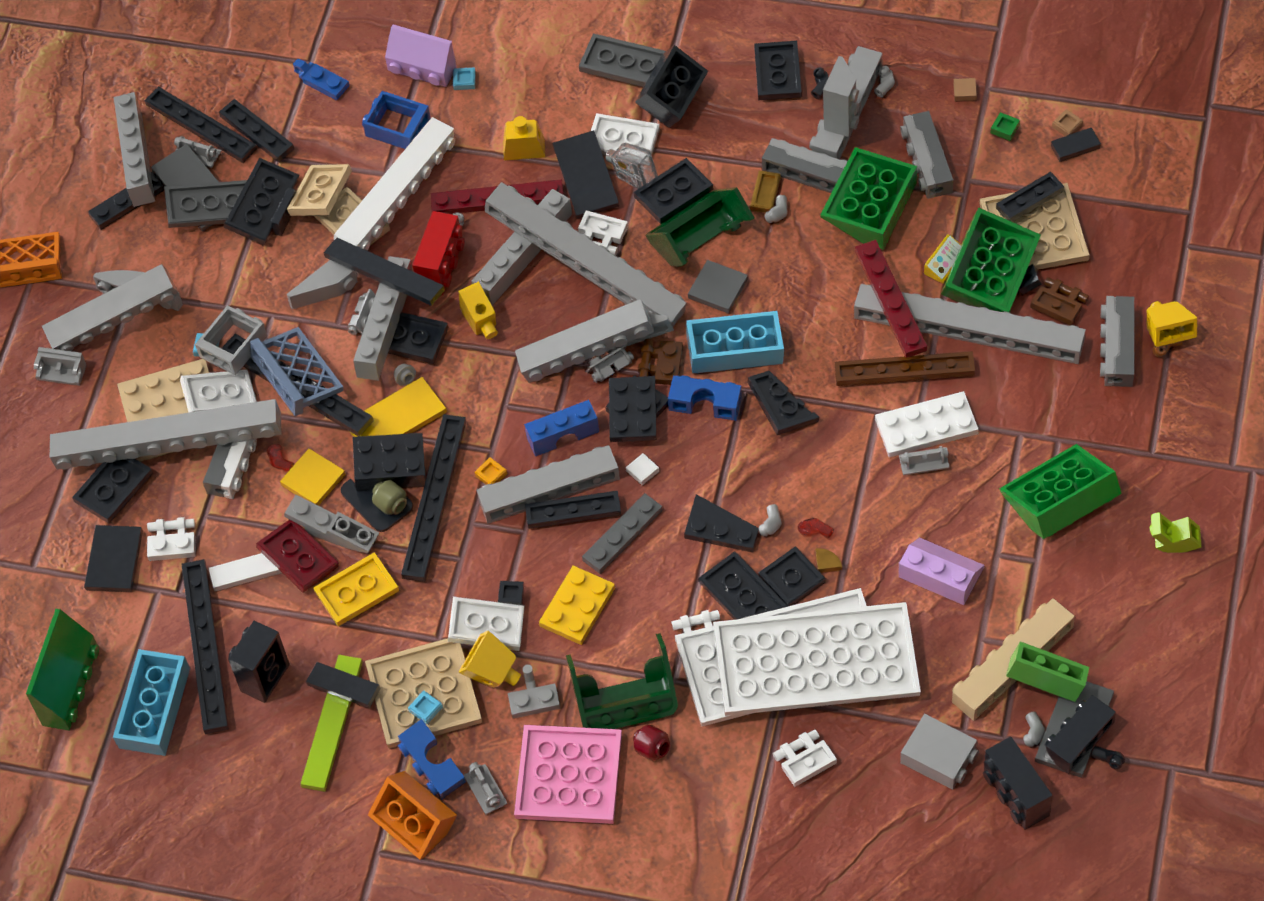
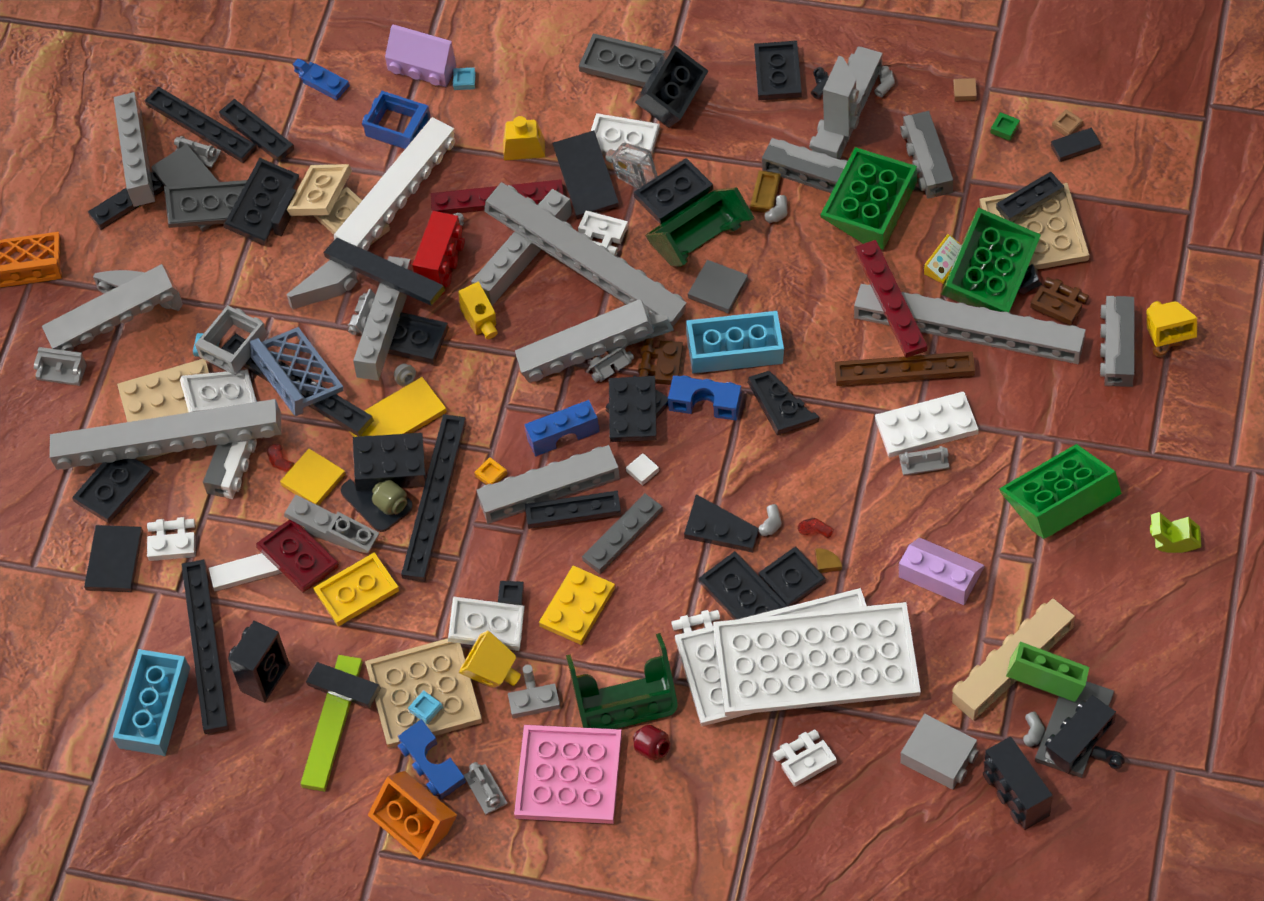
(62, 672): green slope -> none

